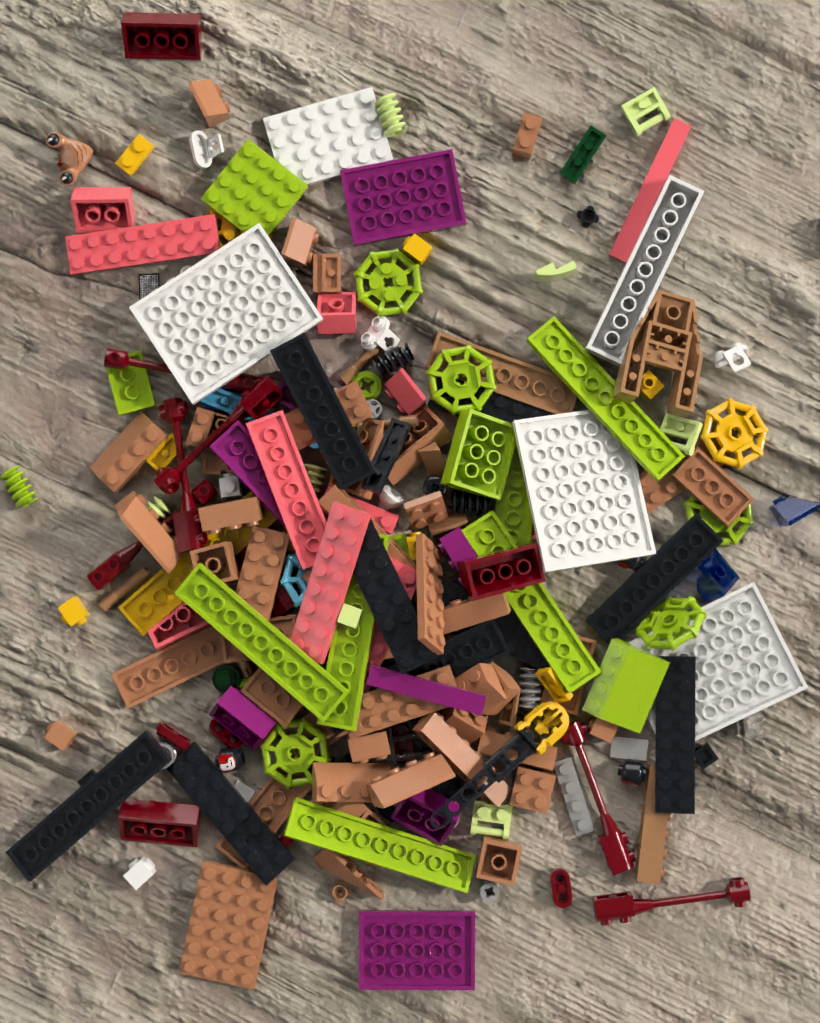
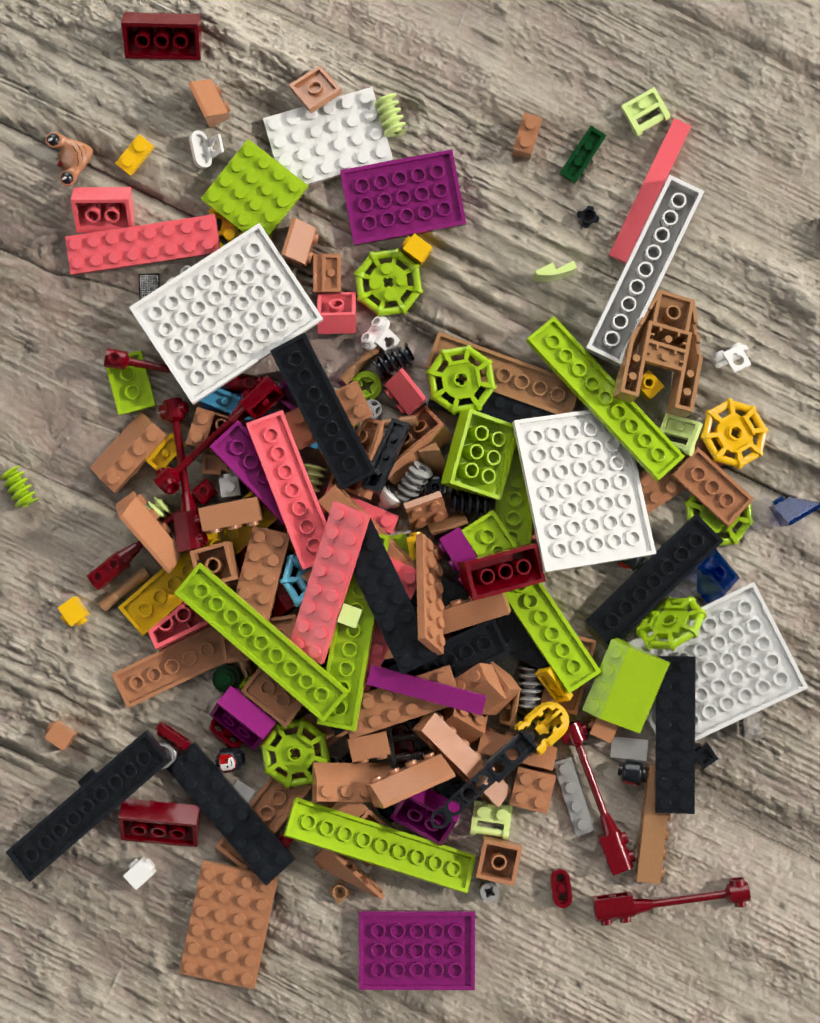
(315, 89): none -> nougat plate
(414, 482): none -> light grey piece

